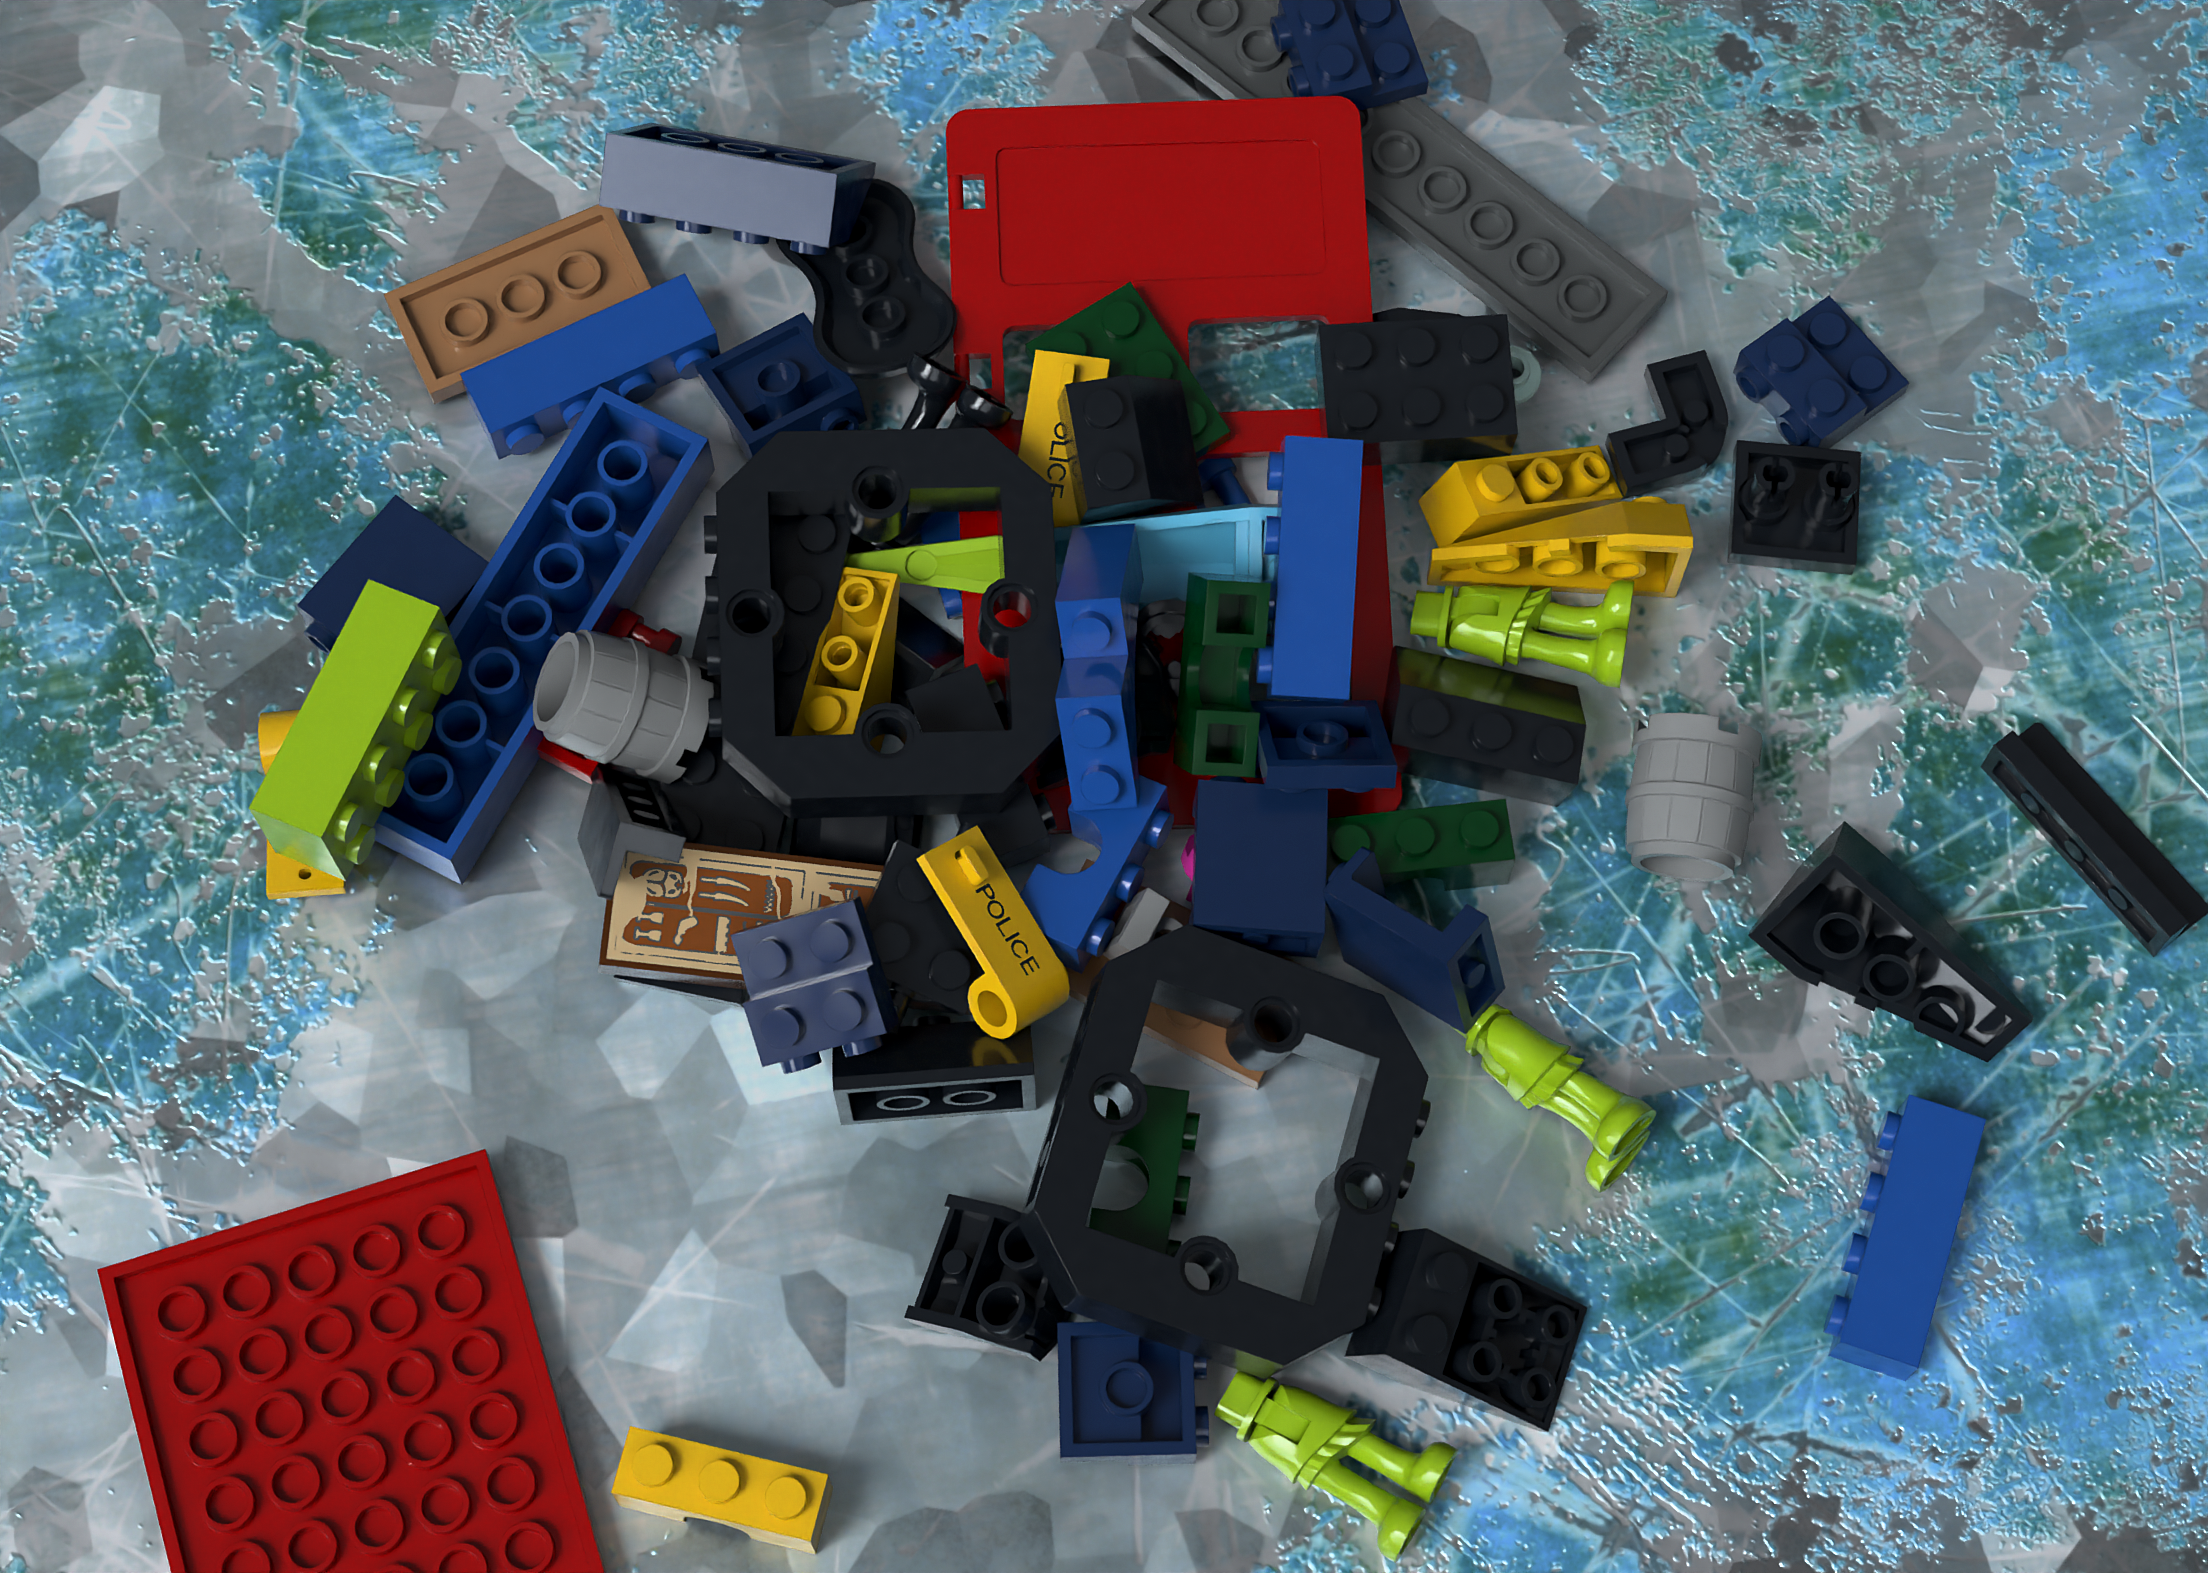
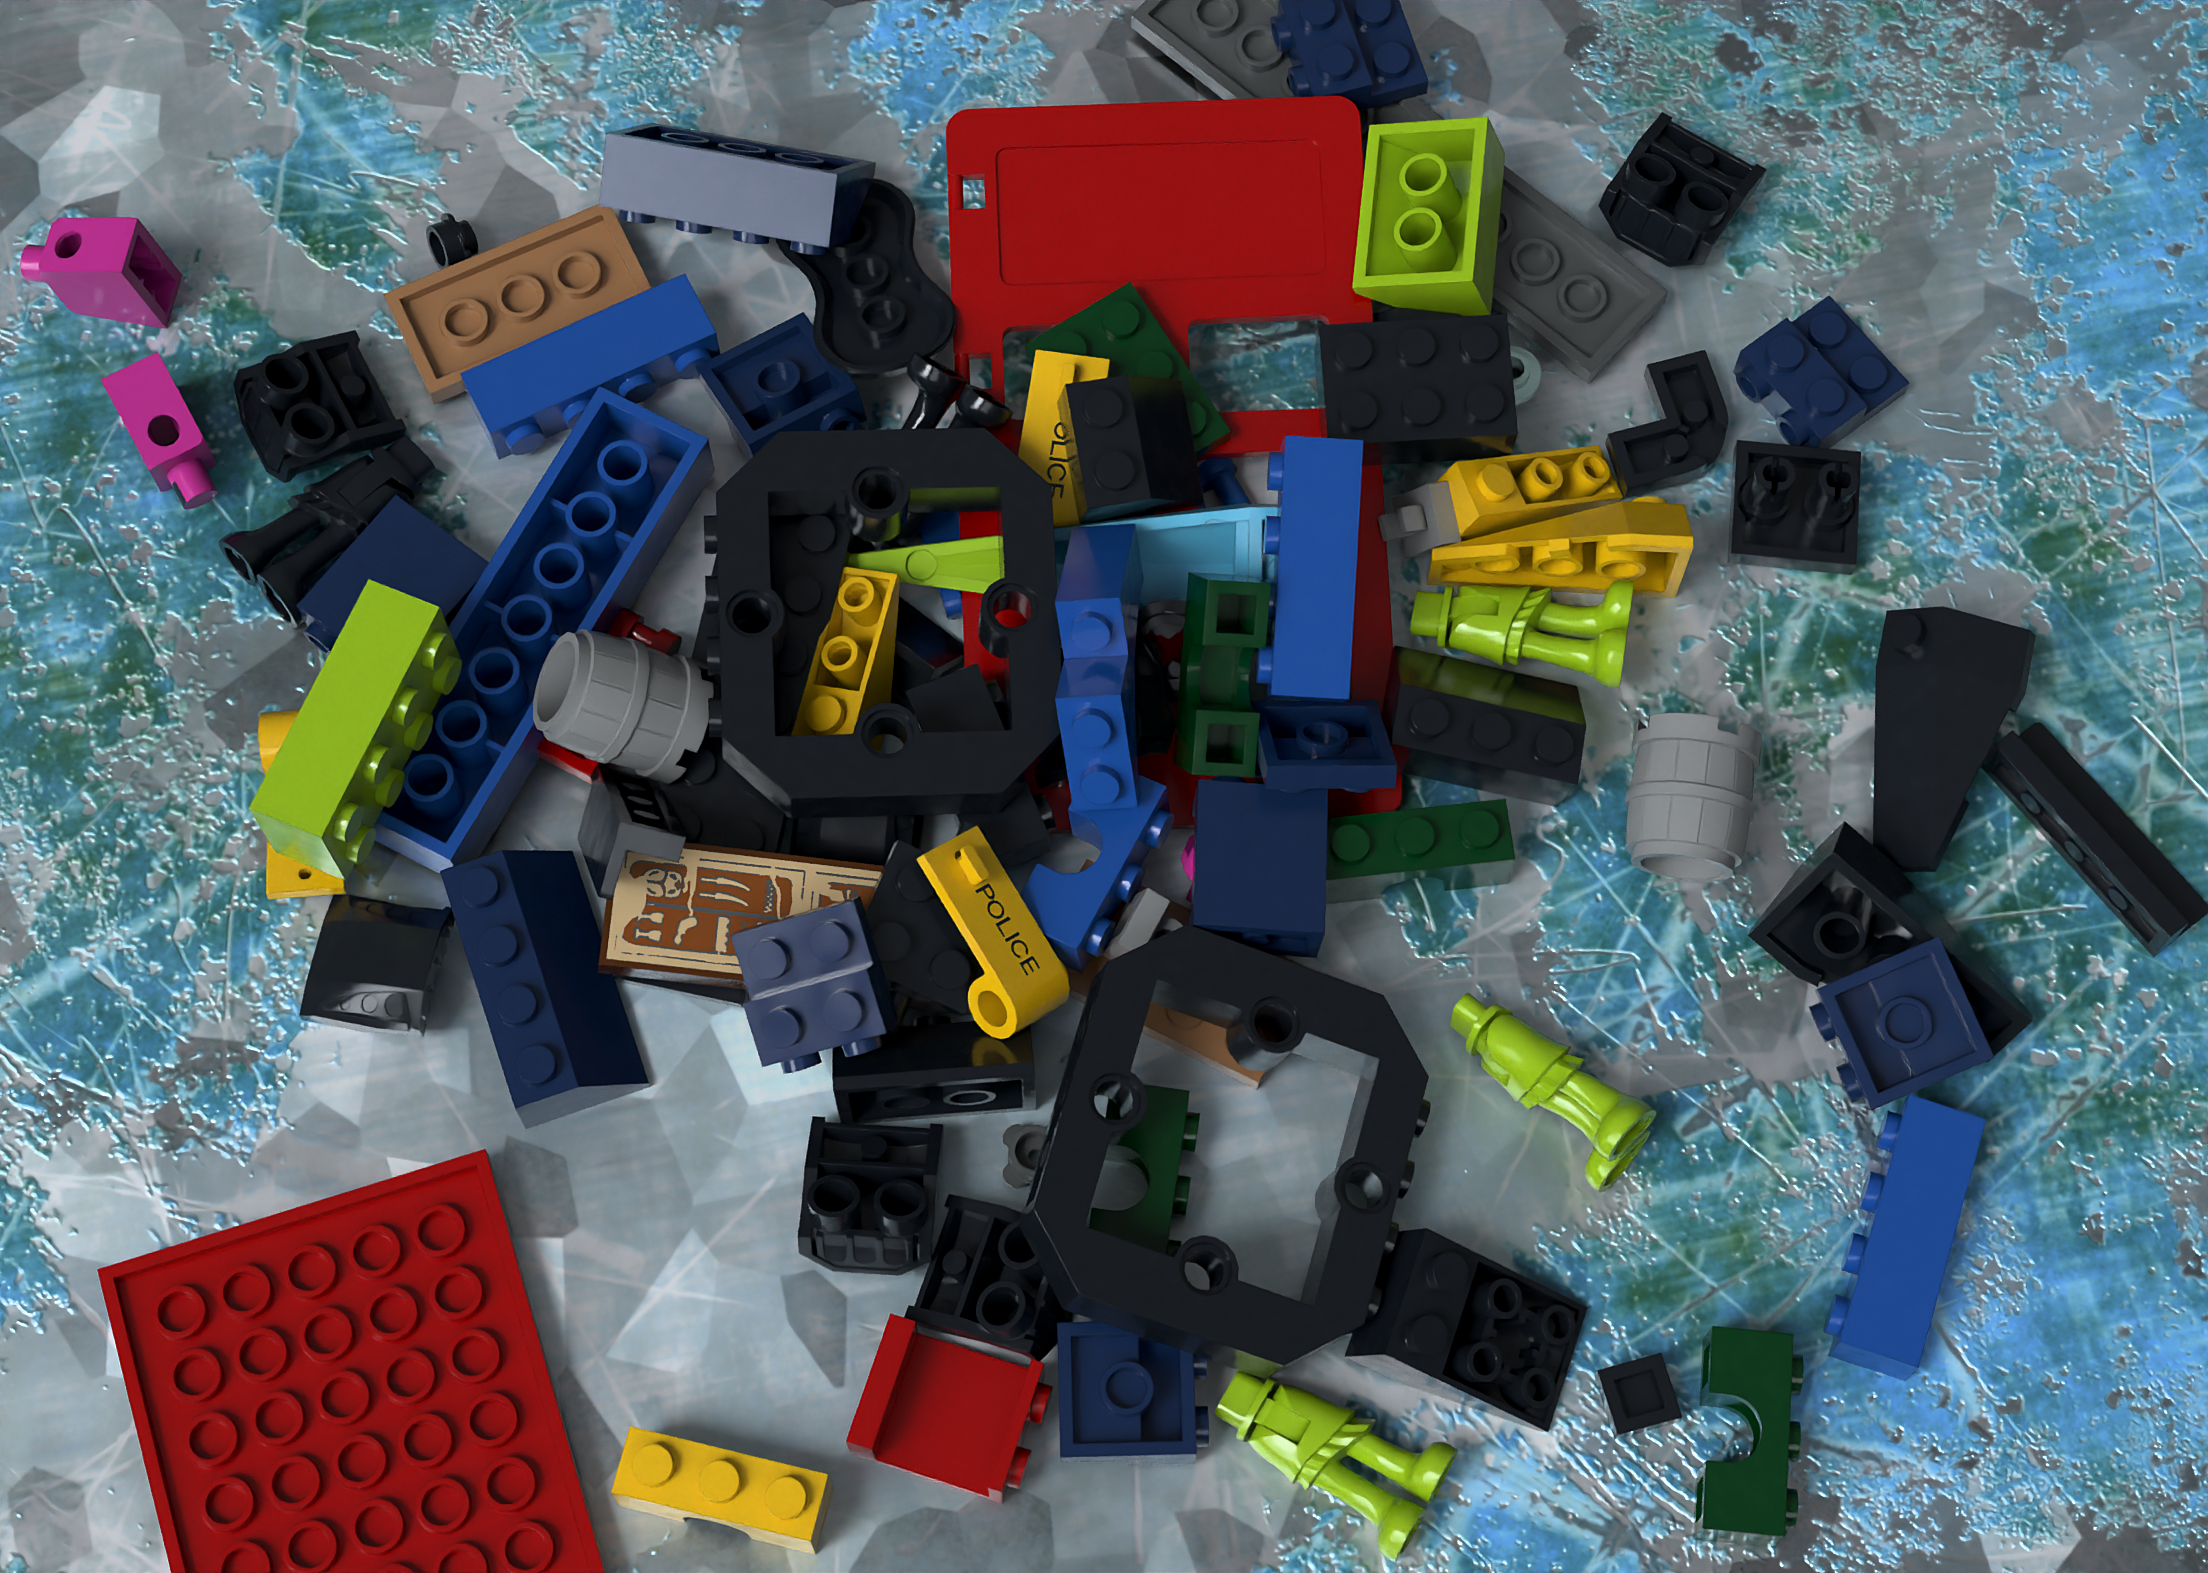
(106, 270): none -> dark pink torso
(163, 430): none -> dark pink torso
(313, 406): none -> black slope
(338, 509): none -> black piece
(375, 965): none -> black slope
(451, 241): none -> black plate
(539, 982): none -> dark blue slope
(870, 1196): none -> black slope
(948, 1412): none -> red panel
(1020, 1143): none -> dark grey plate
(1422, 520): none -> light grey tile
(1430, 215): none -> lime slope
(1443, 972): dark blue panel -> none
(1638, 1396): none -> black plate
(1677, 194): none -> black slope
(1755, 1379): none -> dark green arch
(1900, 1025): none -> dark blue plate
(1937, 709): none -> black wedge

